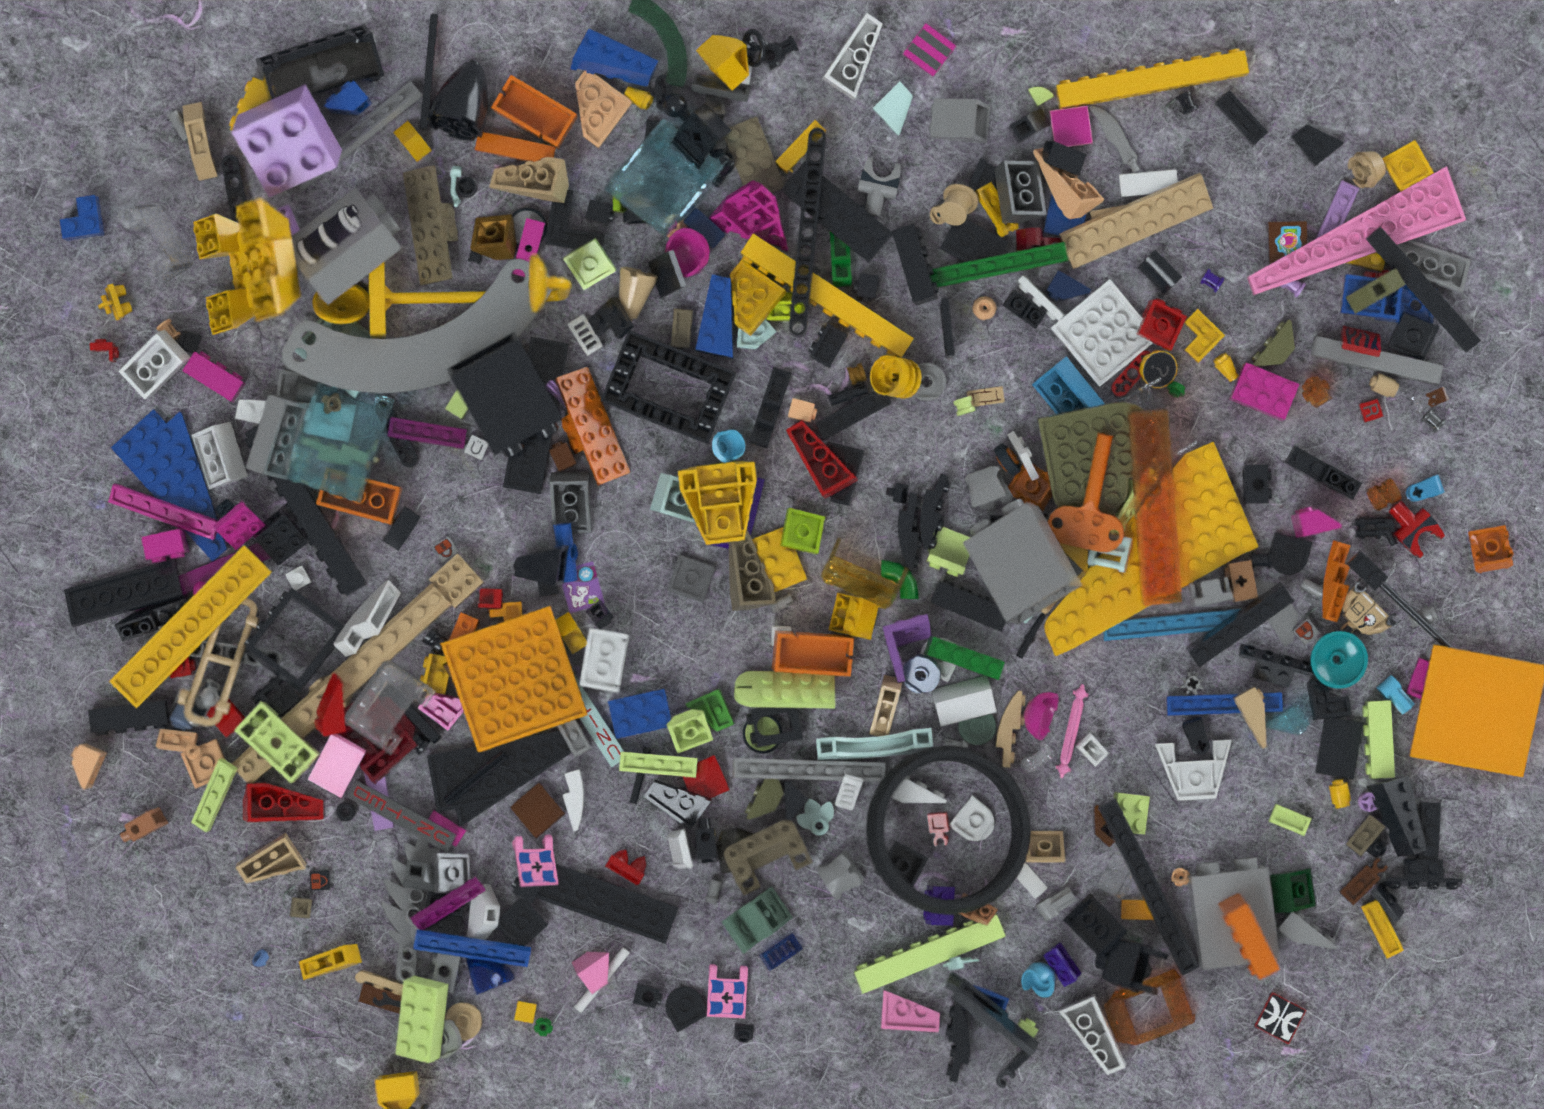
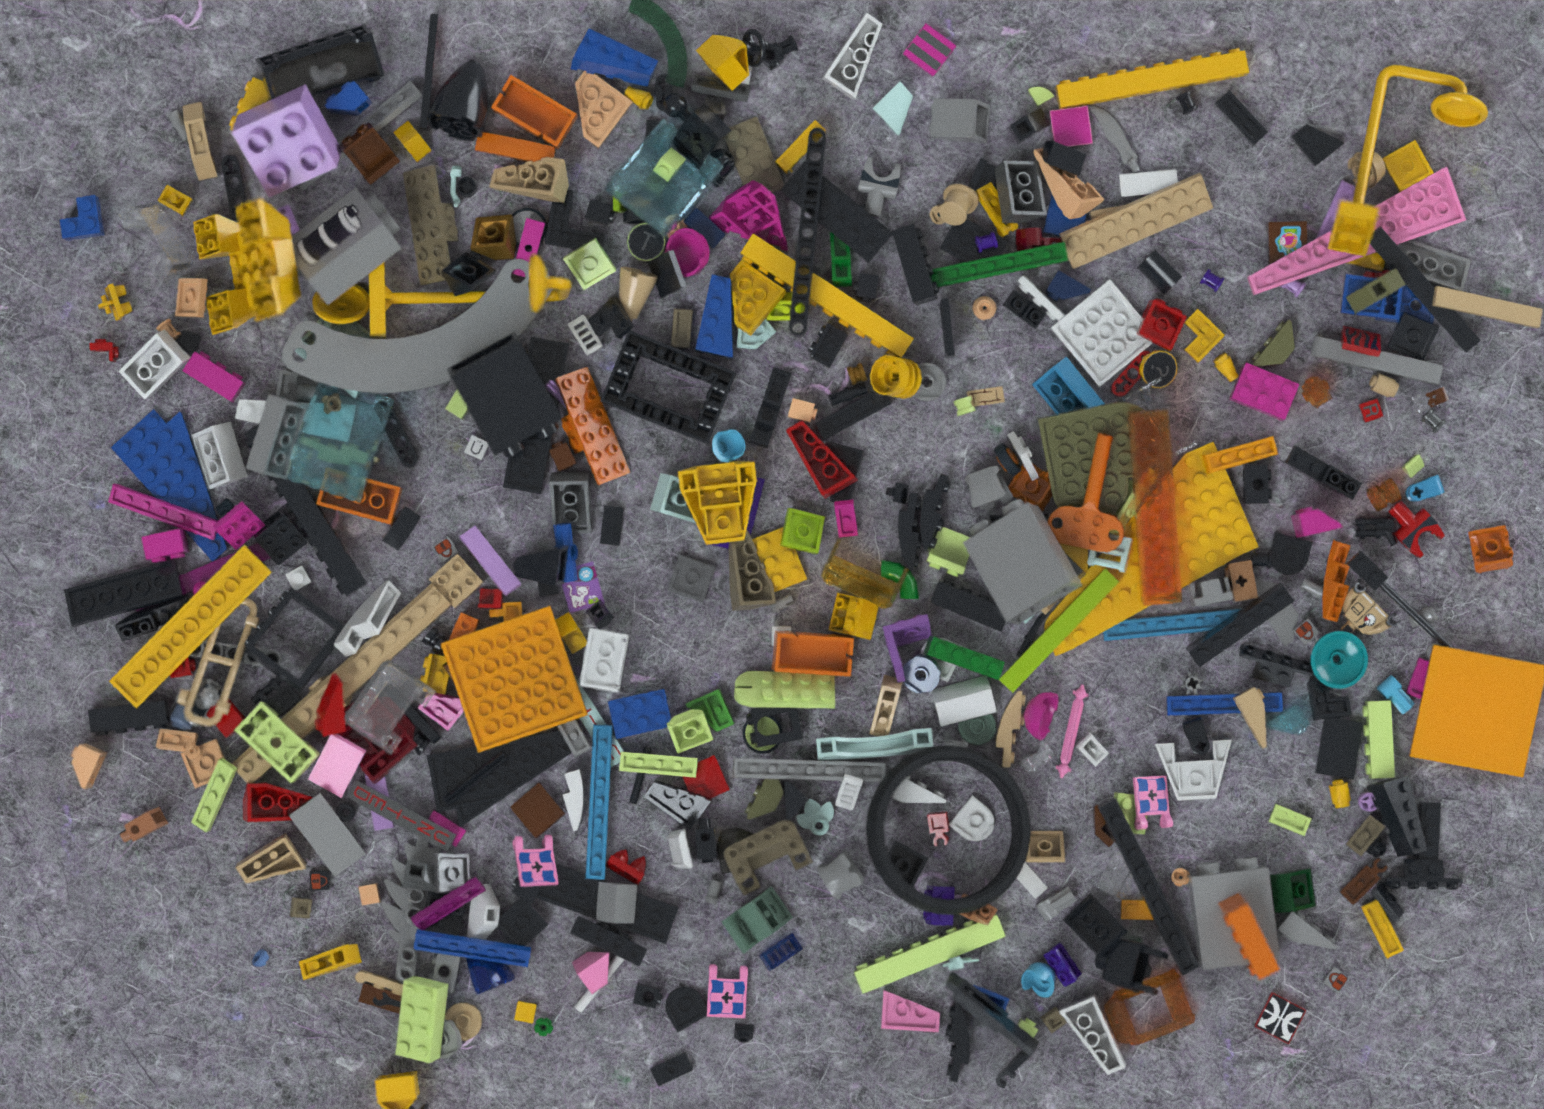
(175, 200): none -> yellow slope
(191, 297): none -> light nougat plate
(327, 834): none -> light grey tile
(369, 153): none -> reddish brown panel
(369, 894): none -> light nougat slope
(426, 433): magenta plate -> none
(466, 273): none -> black slope
(490, 560): none -> lavender tile
(599, 802): none -> dark azure tile
(609, 940): none -> black bracket
(611, 525): none -> black slope
(616, 902): none -> light grey slope
(645, 242): none -> black tile
(669, 164): none -> yellowish green brick
(671, 1069): none -> black plate
(846, 518): none -> dark pink plate
(986, 241): none -> dark purple bush
(1053, 1020): none -> dark tan tile
(1058, 630): none -> lime tile
(1151, 799): none -> bright pink flag
(1176, 389): green plate -> none
(1240, 454): none -> light orange tile
(1336, 980): none -> tile
(1353, 219): none -> yellow piece
(1413, 466): none -> yellowish green slope
(1487, 307): none -> tan tile

